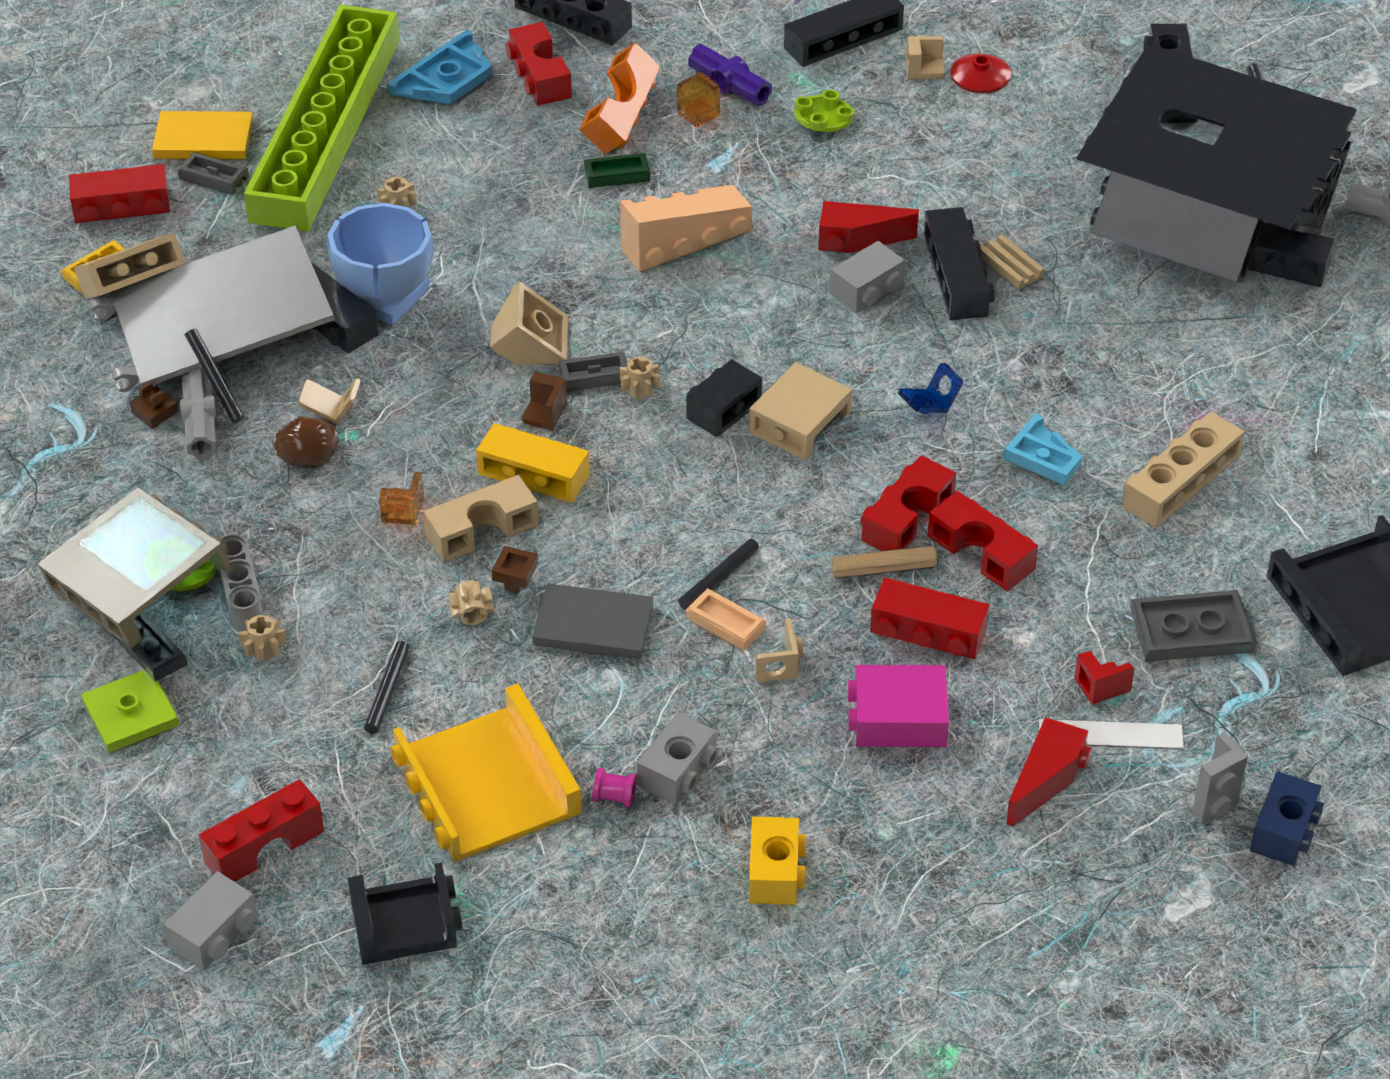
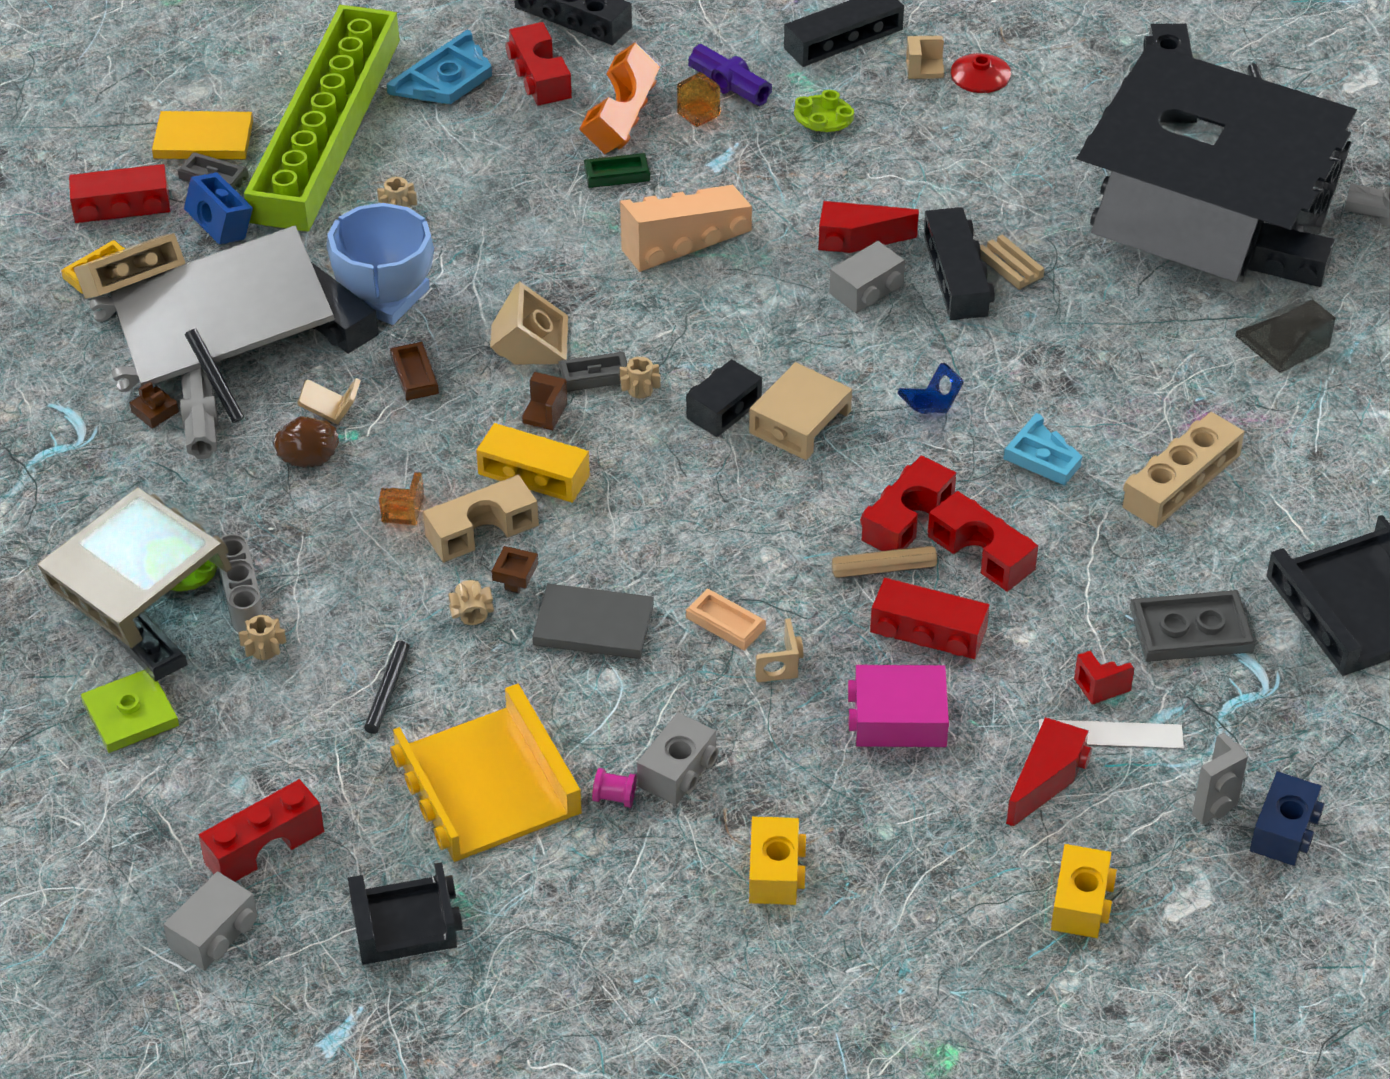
(218, 208): none -> blue brick
(414, 371): none -> reddish brown tile
(719, 572): black bar -> none
(1081, 891): none -> yellow brick
(1289, 334): none -> clear smoke slope

